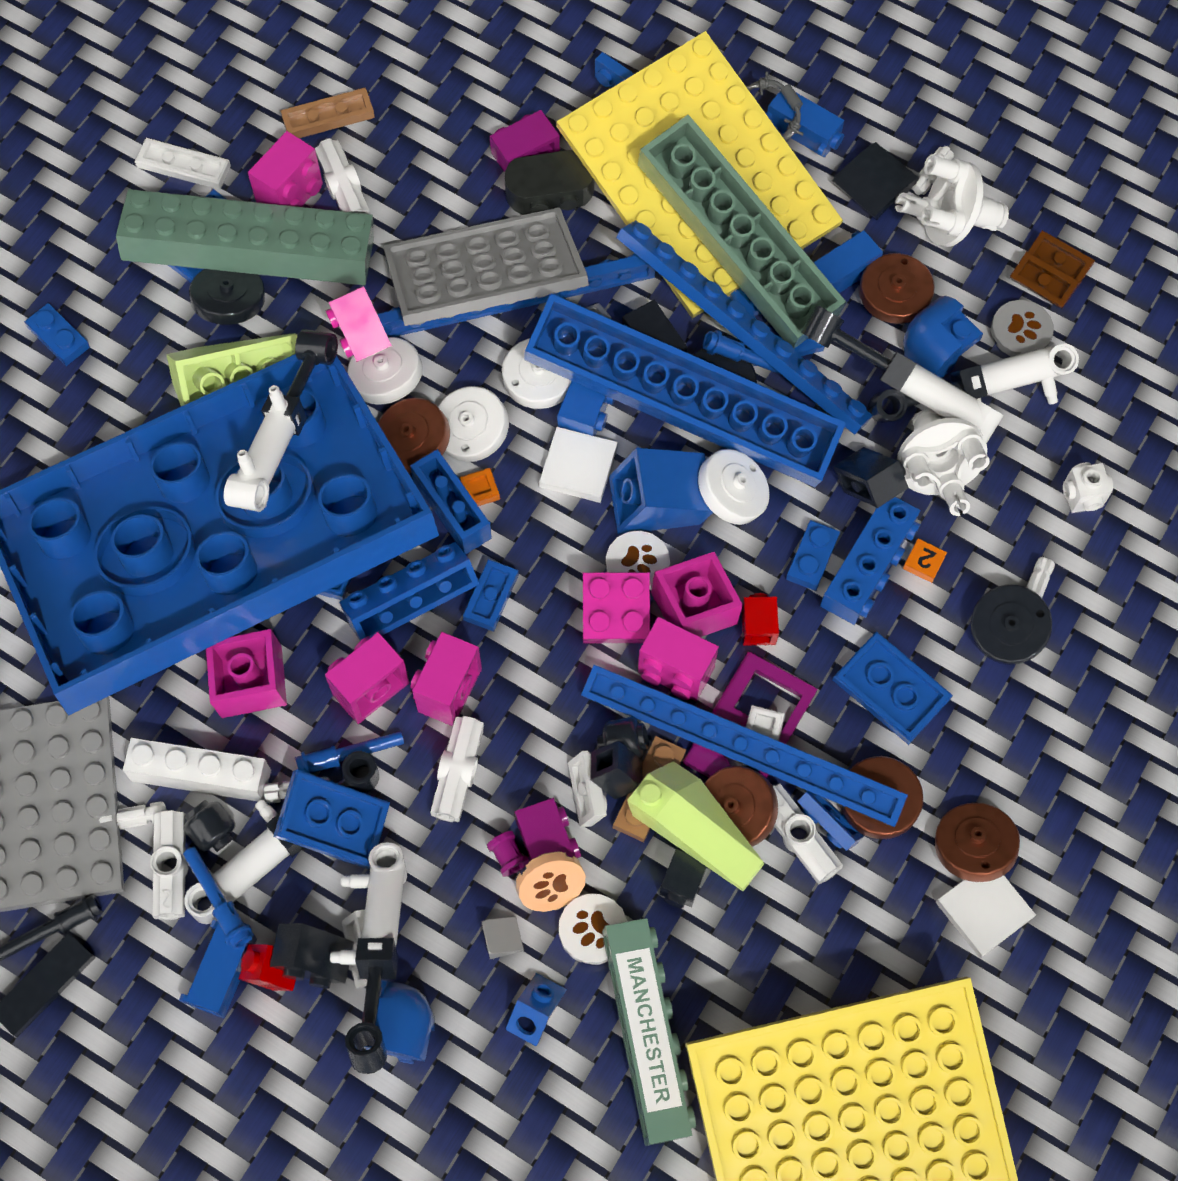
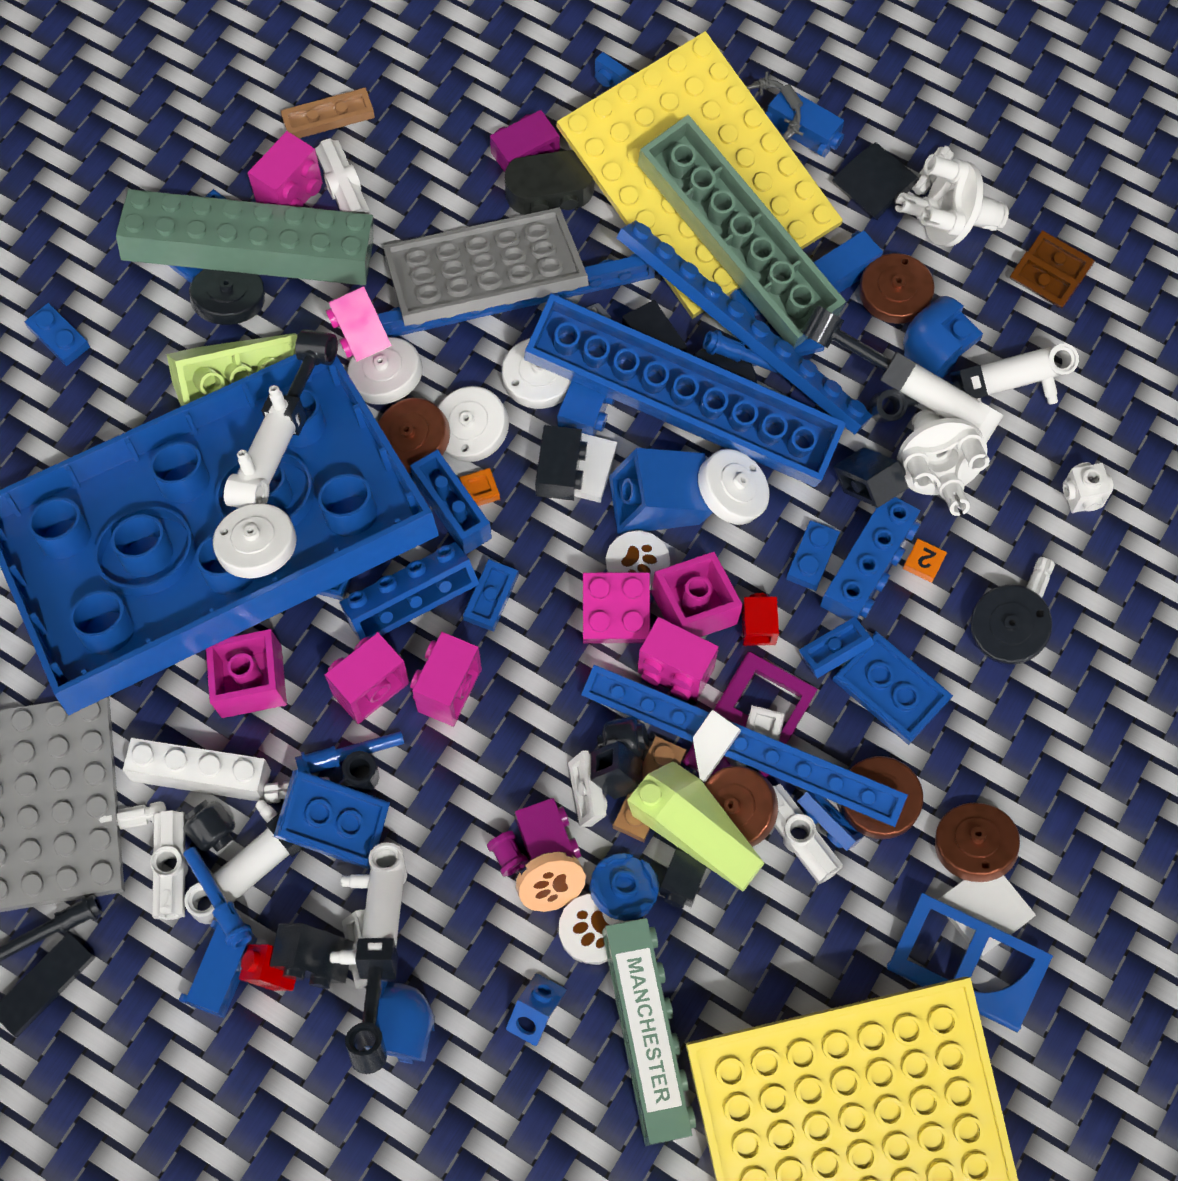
(183, 163): white tile -> none
(254, 540): none -> white wheel
(457, 769): white piece -> none
(502, 936): light grey slope -> none
(559, 462): none -> black brick
(624, 887): none -> blue tile
(713, 742): none -> white tile
(836, 647): none -> blue plate
(1002, 1006): none -> blue window
(1021, 327): light grey tile -> none

